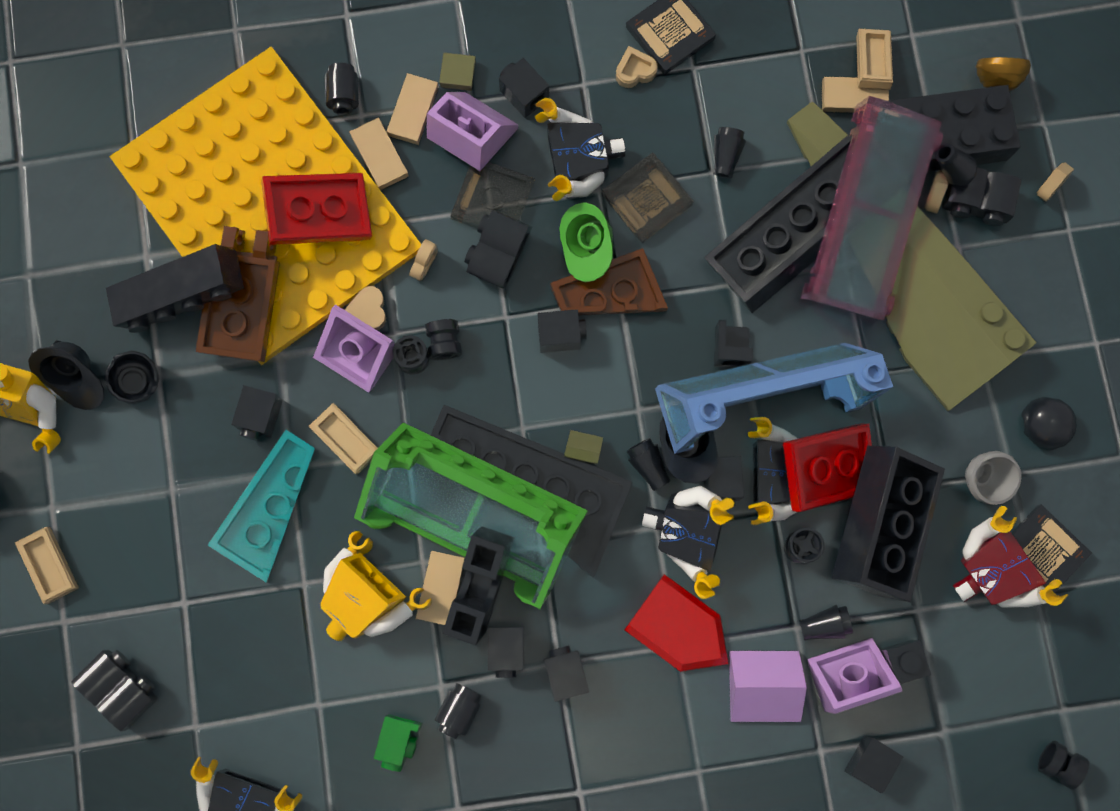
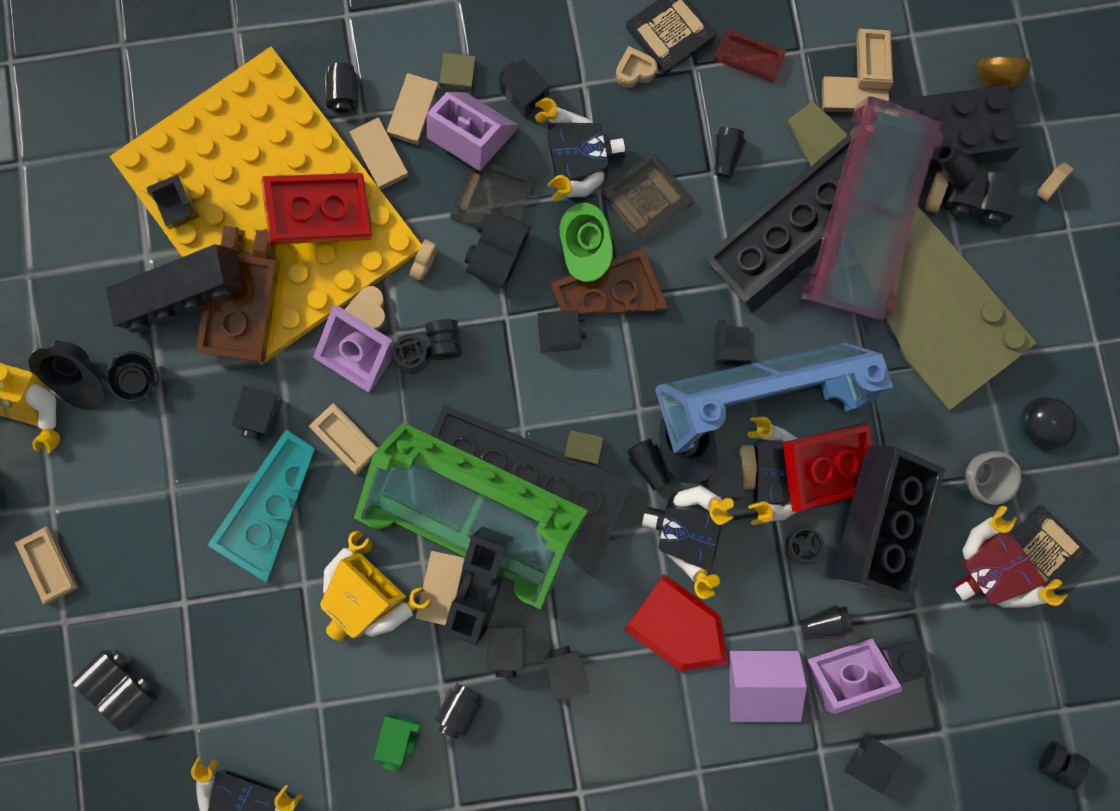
(173, 201): none -> black panel
(749, 466): none -> tan tile
(750, 55): none -> clear red tile

